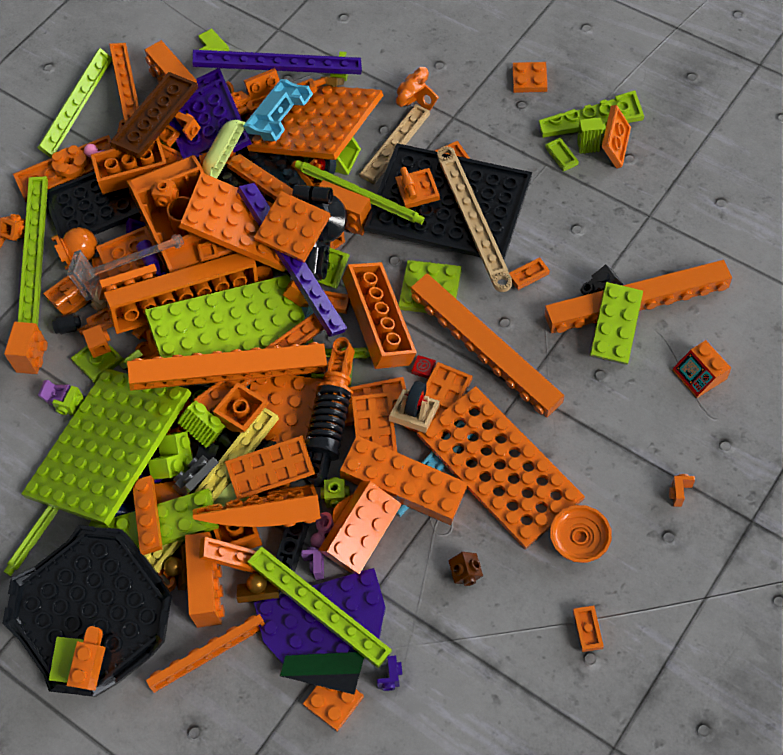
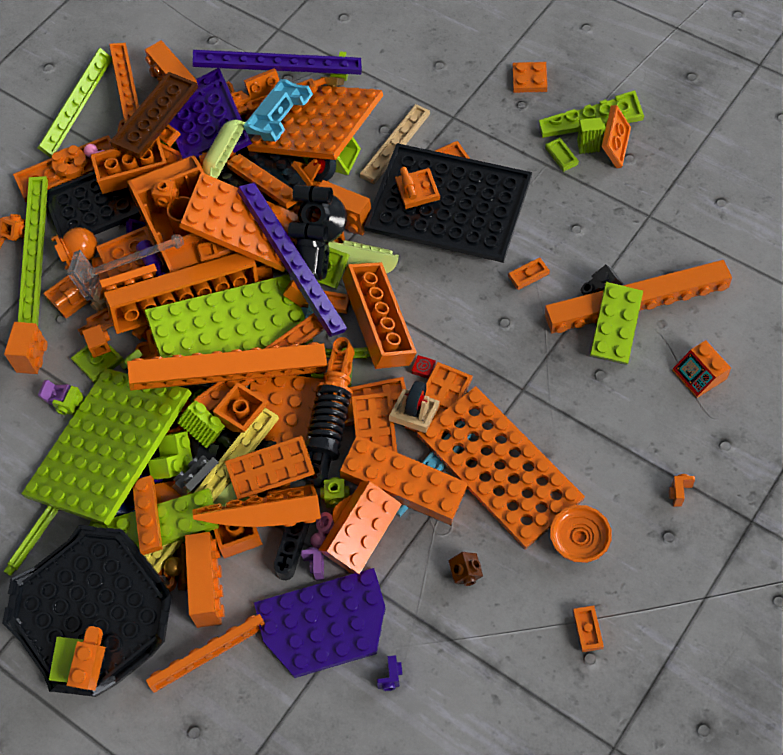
(66, 323): black brick -> none
(189, 125): orange bracket -> none
(212, 41): lime tile -> none
(226, 554): orange plate -> none
(256, 589): pearl gold tile -> none
(292, 226): orange plate -> none
(319, 607): lime plate -> none
(328, 670): dark green sticker -> none
(332, 705): orange plate -> none
(364, 253): none -> yellowish green brick
(375, 199): lime piece -> none
(415, 89): orange piece -> none
(446, 275): lime plate -> none
(474, 219): tan plate -> none
(487, 346): orange brick -> none

